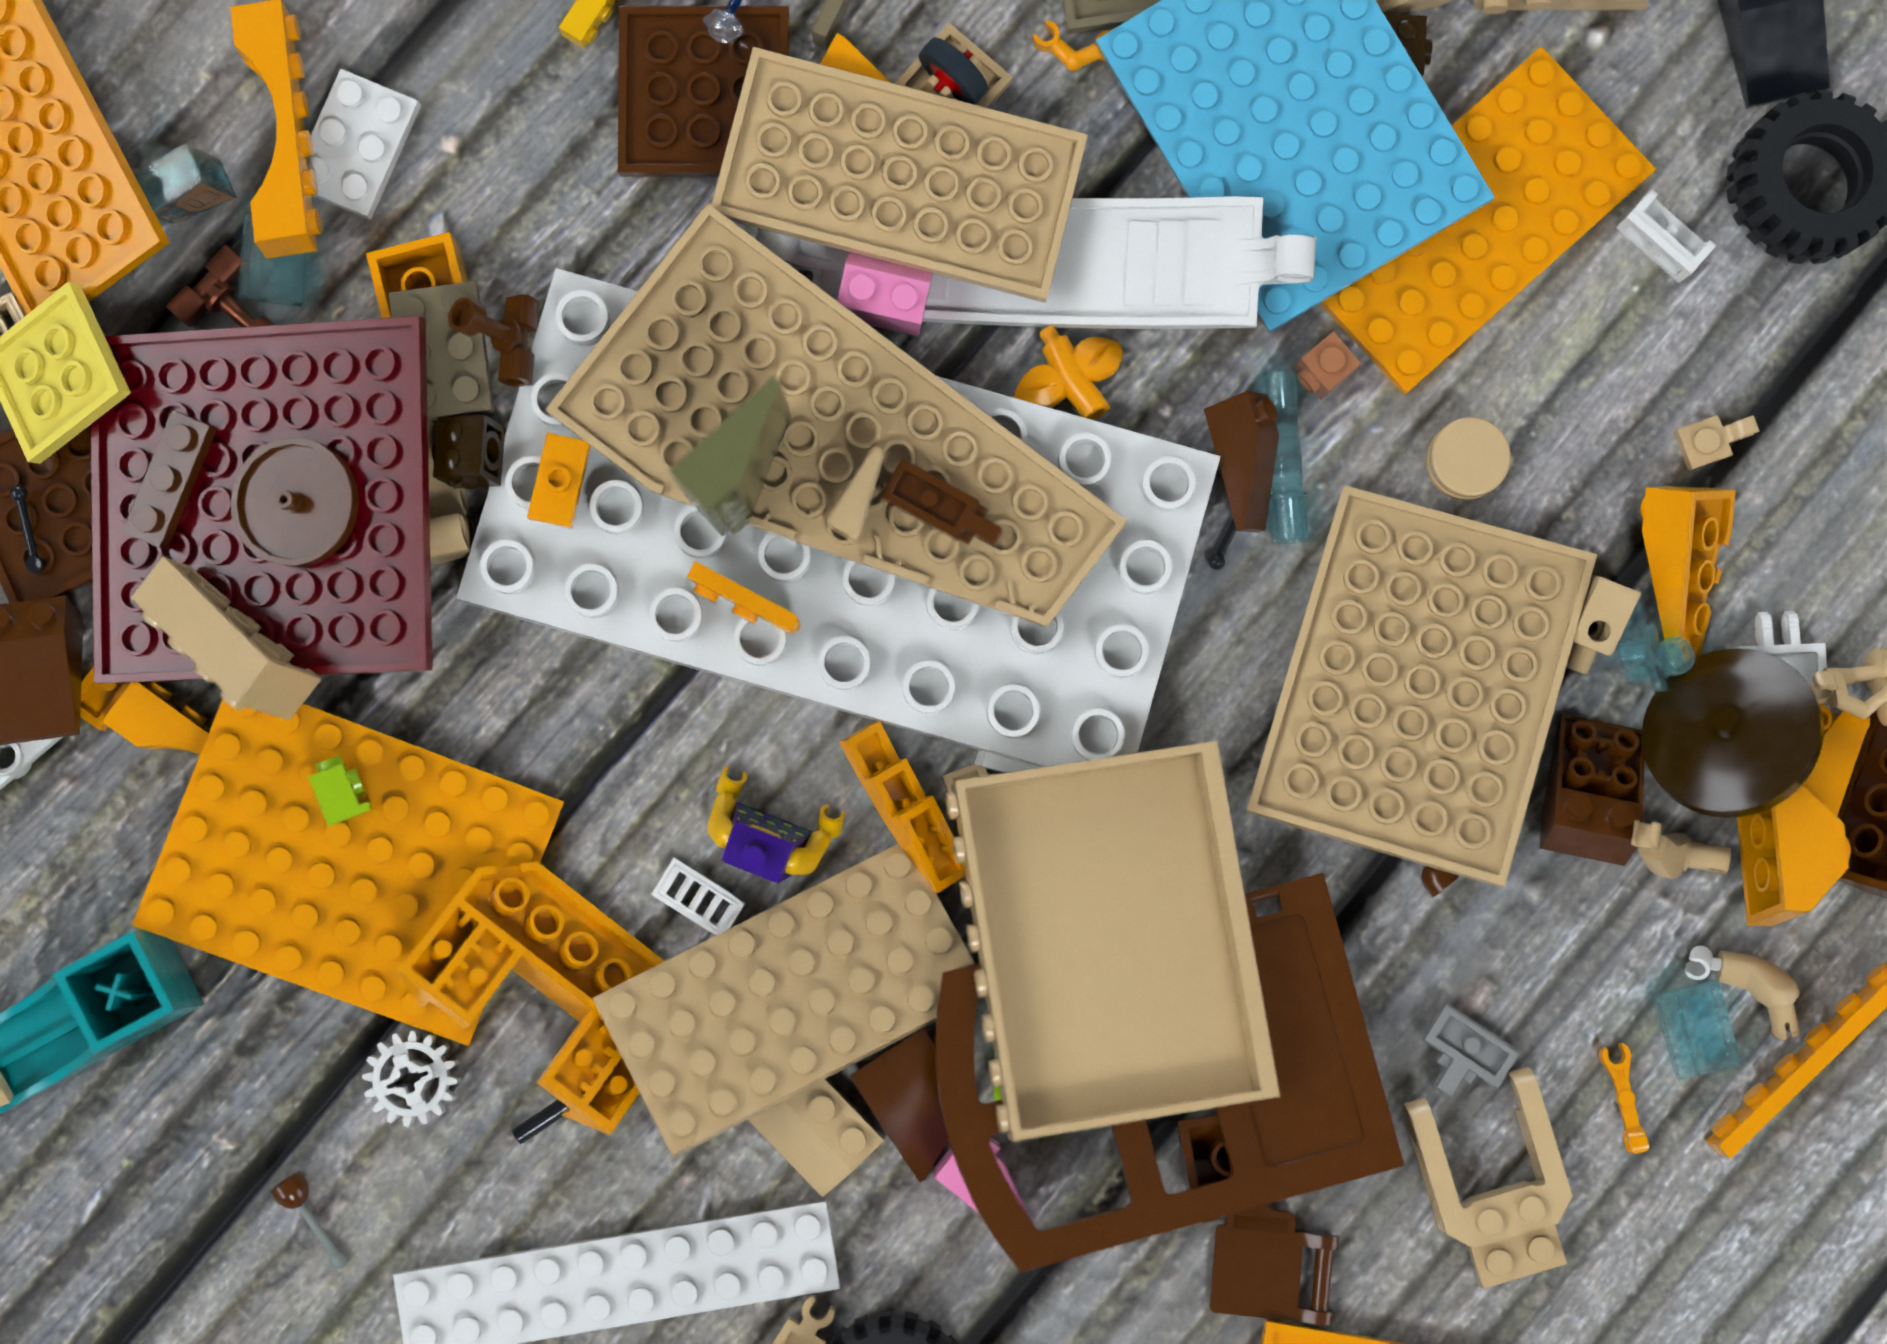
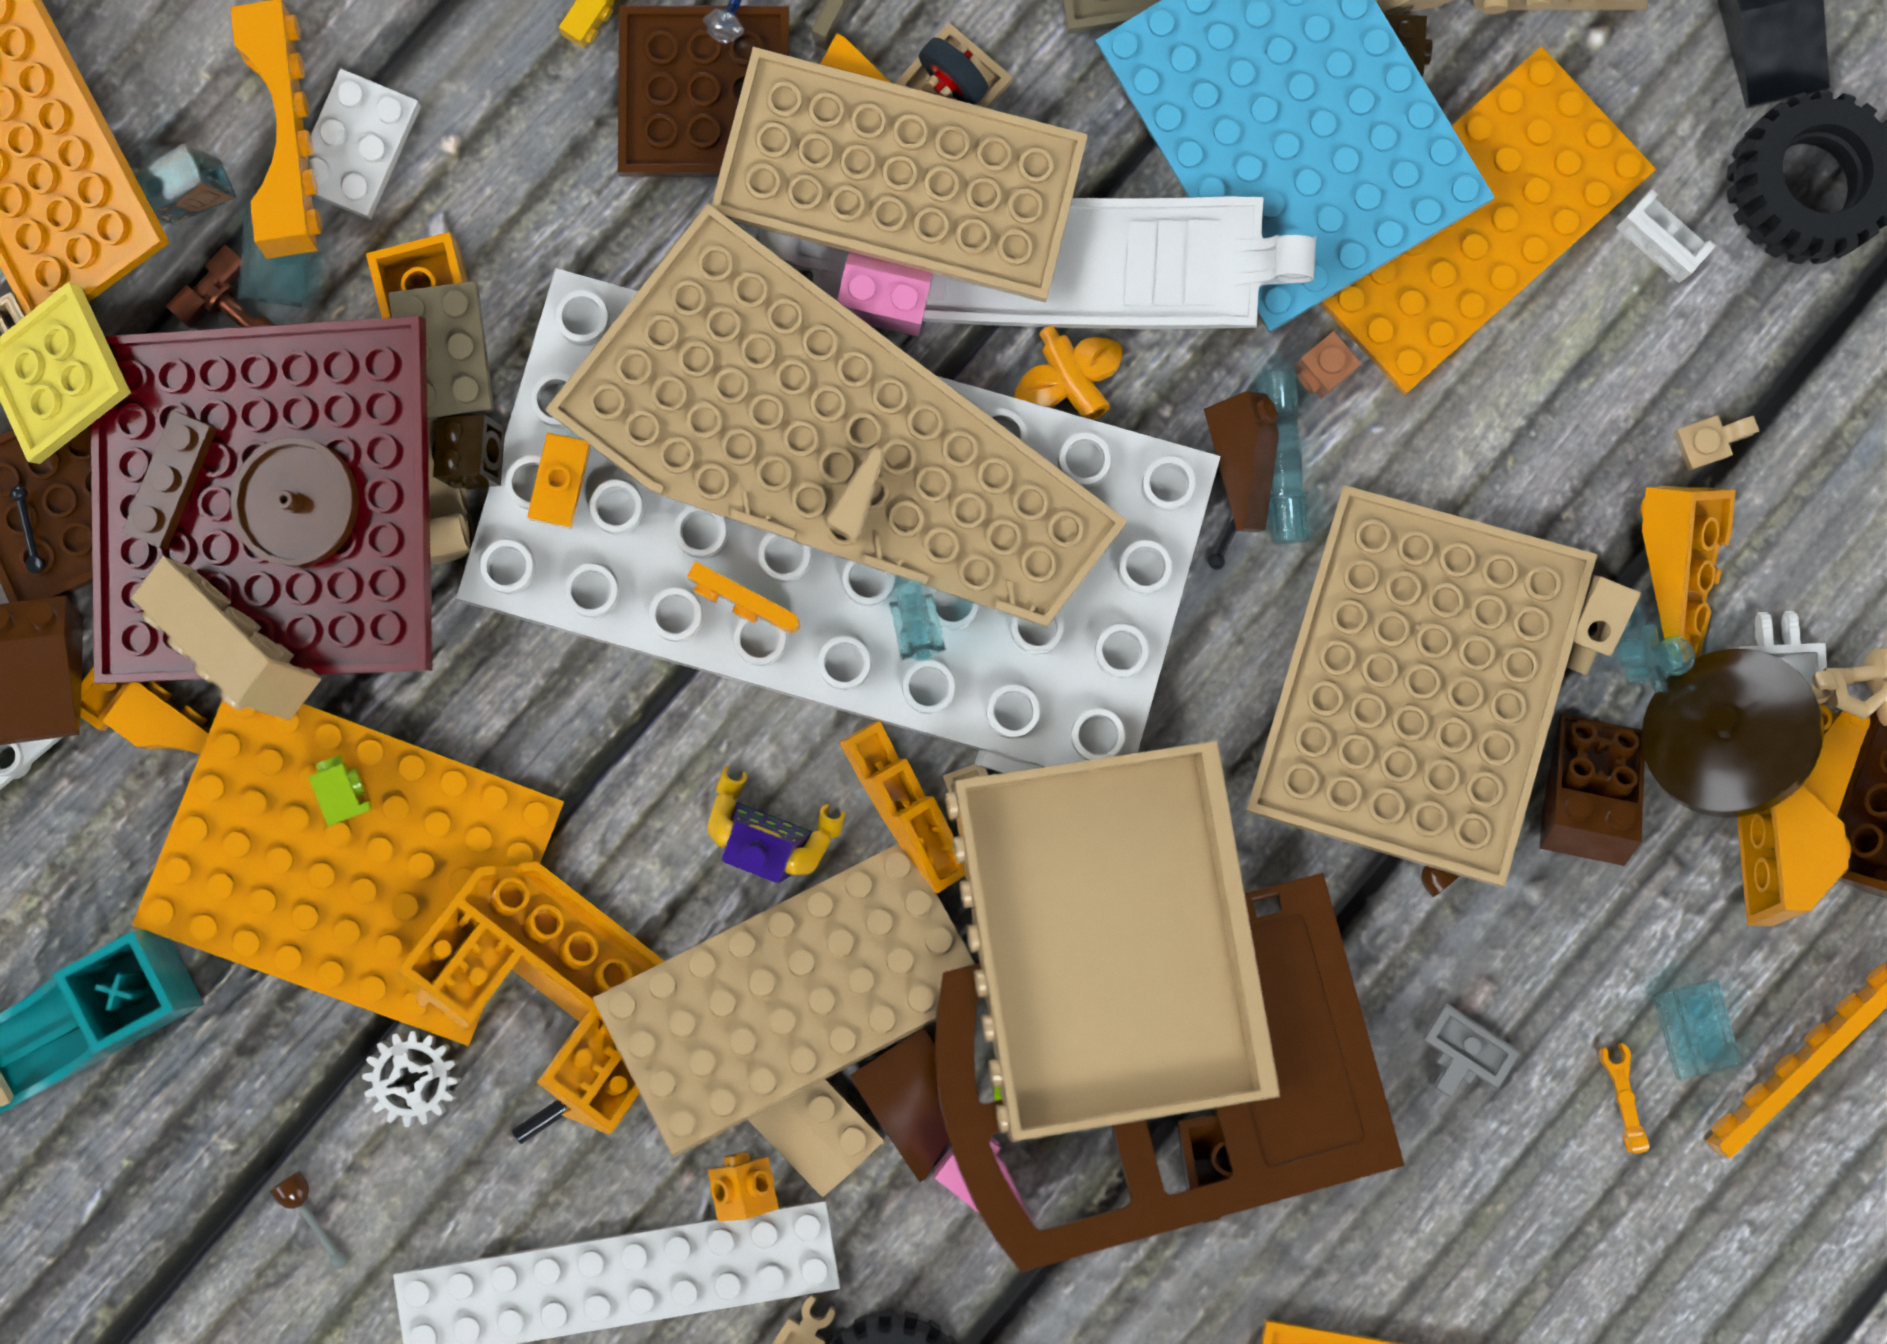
(507, 335): reddish brown bar -> none
(729, 917): white slope -> none
(732, 462): olive slope -> none
(742, 1187): none -> light orange brick
(916, 622): none -> clear light blue hips
(939, 505): reddish brown hinge -> none
(1069, 57): light orange arm -> none
(1260, 1267): reddish brown piece -> none
(1468, 458): tan head -> none
(1510, 1227): tan plate -> none
(1676, 852): tan arm -> none
(1756, 975): tan arm -> none

